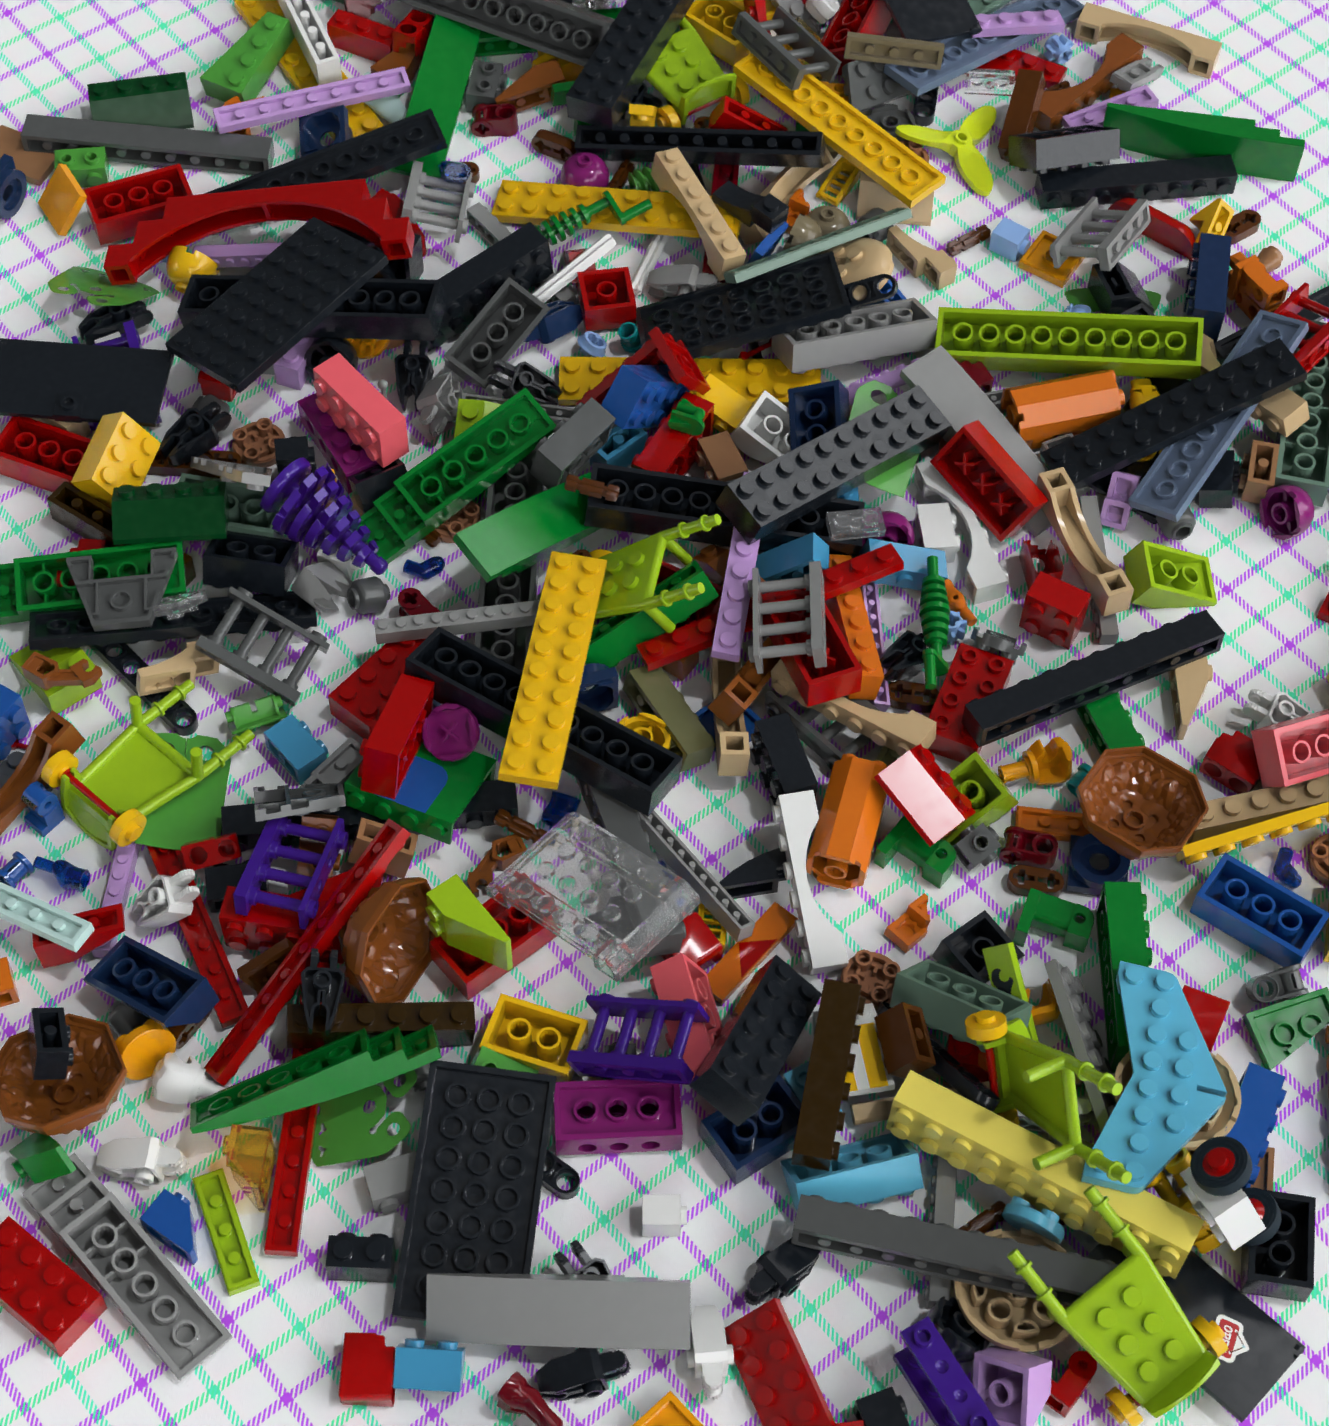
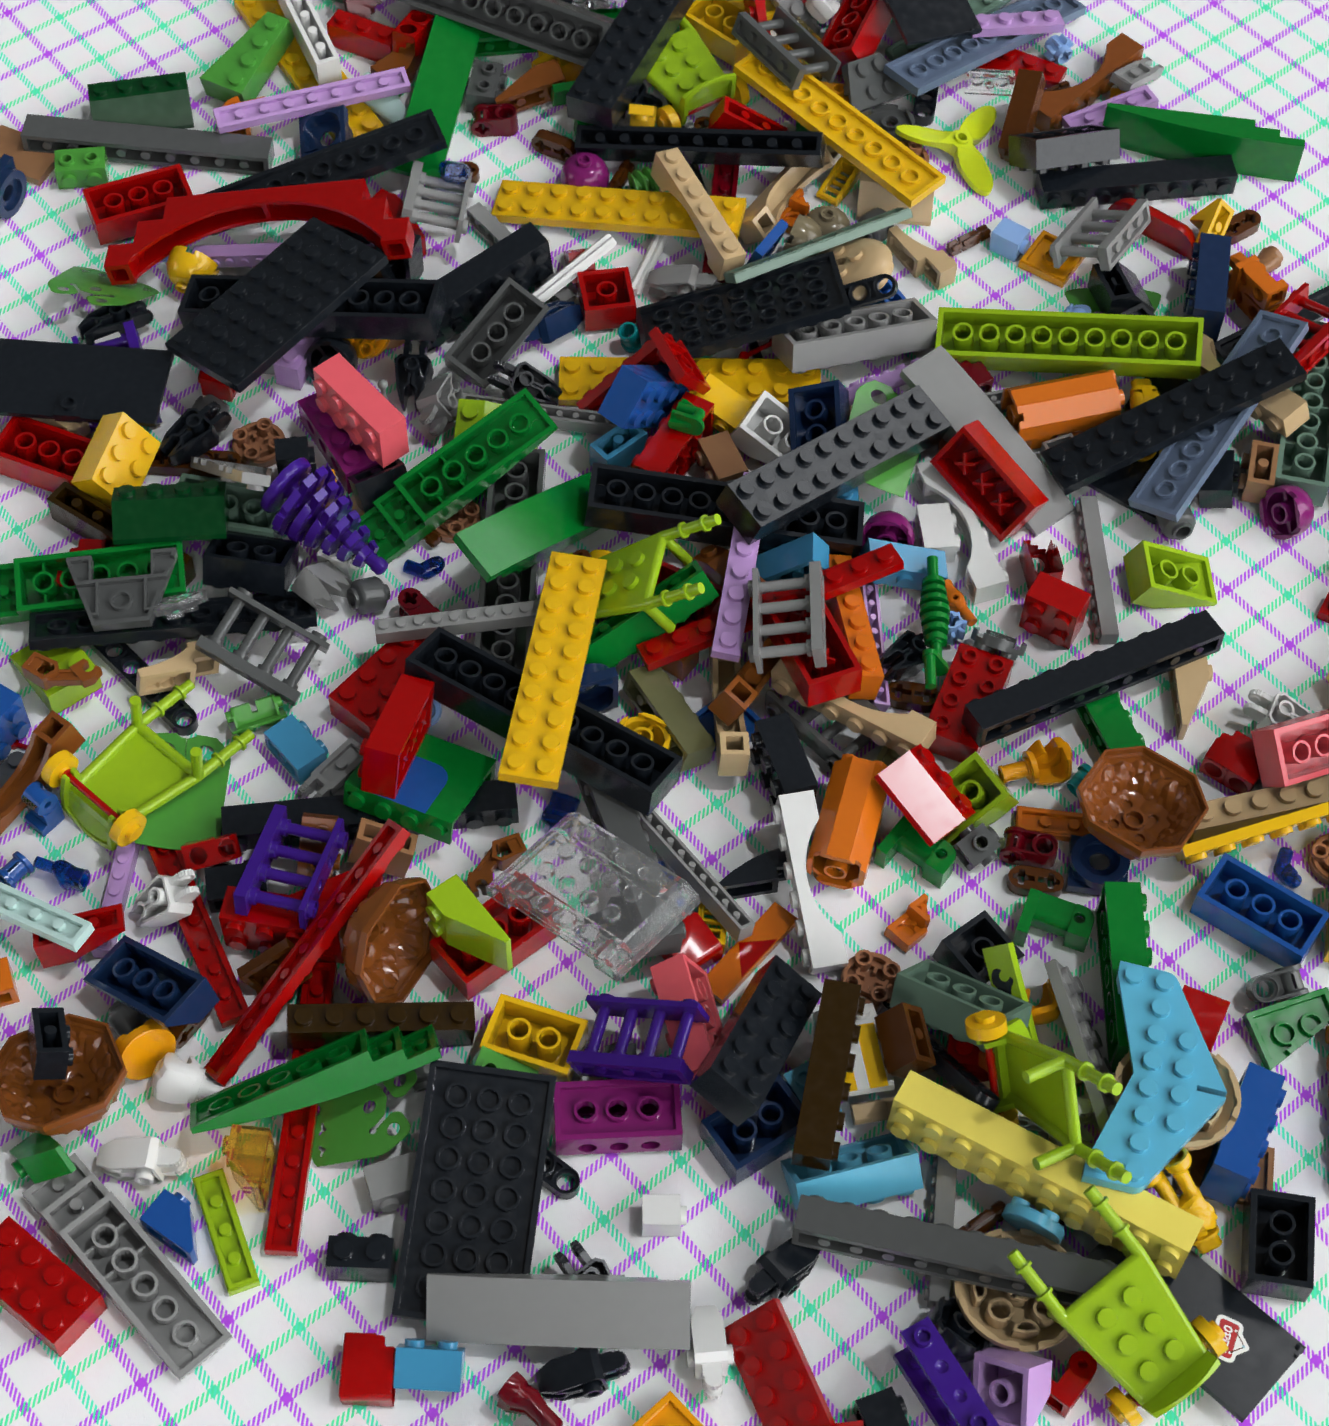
(62, 199): light orange tile -> none
(298, 801): dark grey wing -> none
(324, 987): black hinge -> none
(450, 732): magenta tile -> none
(518, 826): reddish brown axle -> none
(572, 443): dark grey brick -> none
(584, 214): green piece -> none
(591, 344): light blue hat -> none
(592, 487): reddish brown axle -> none
(751, 208): black slope -> none
(855, 524): clear plate -> none
(894, 50): dark tan plate -> none
(1102, 578): tan arch -> none
(1116, 507): lavender slope -> none
(1193, 51): tan arch -> none
(1214, 1188): brick -> none

